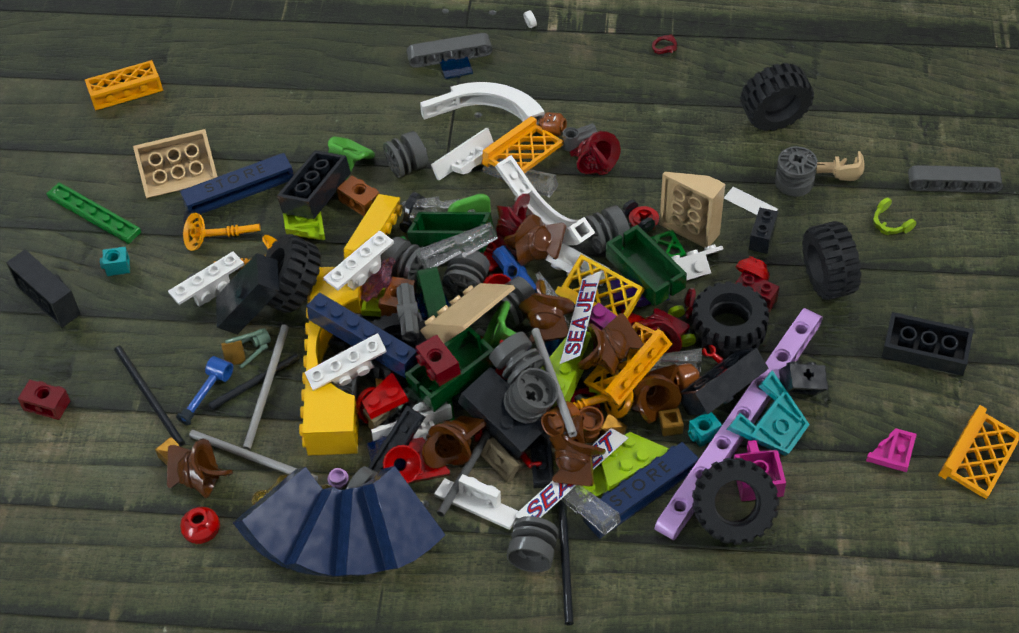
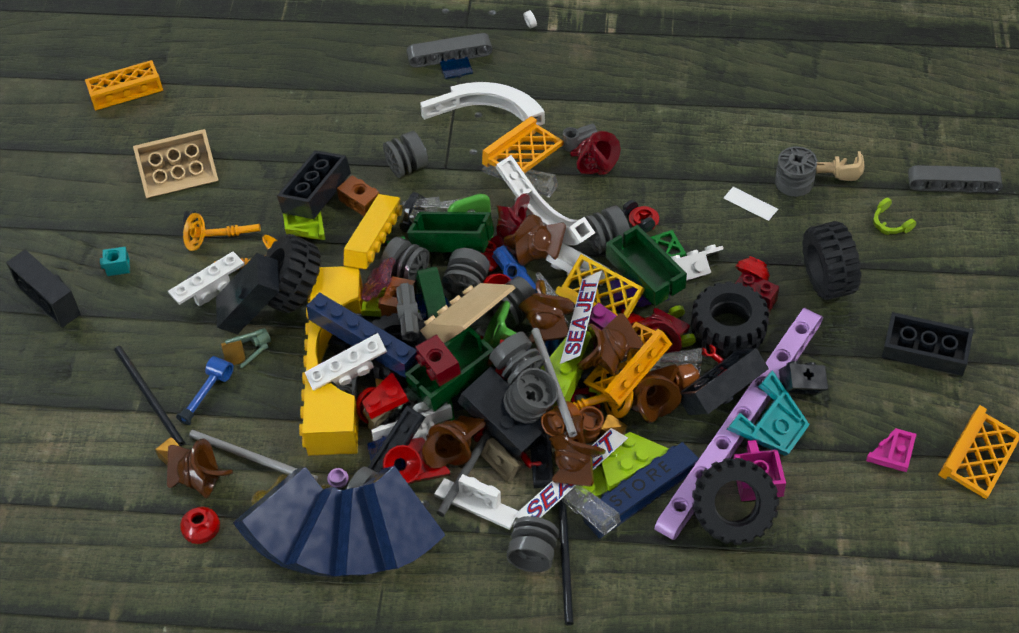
(44, 399): dark red brick -> none
(94, 213): green tile -> none
(237, 184): dark blue brick -> none
(251, 383): black piece -> none
(265, 387): light grey piece -> none
(338, 144): bright green piece -> none
(360, 263): white bracket -> none
(463, 157): white bracket -> none
(463, 243): clear slope -> none
(553, 123): dark orange head -> none
(668, 49): dark red piece -> none
(671, 422): pearl gold slope -> none
(689, 300): dark red piece -> none
(692, 206): tan slope -> none
(707, 422): teal brick -> none
(763, 230): black brick -> none
(777, 96): black tyre -> none

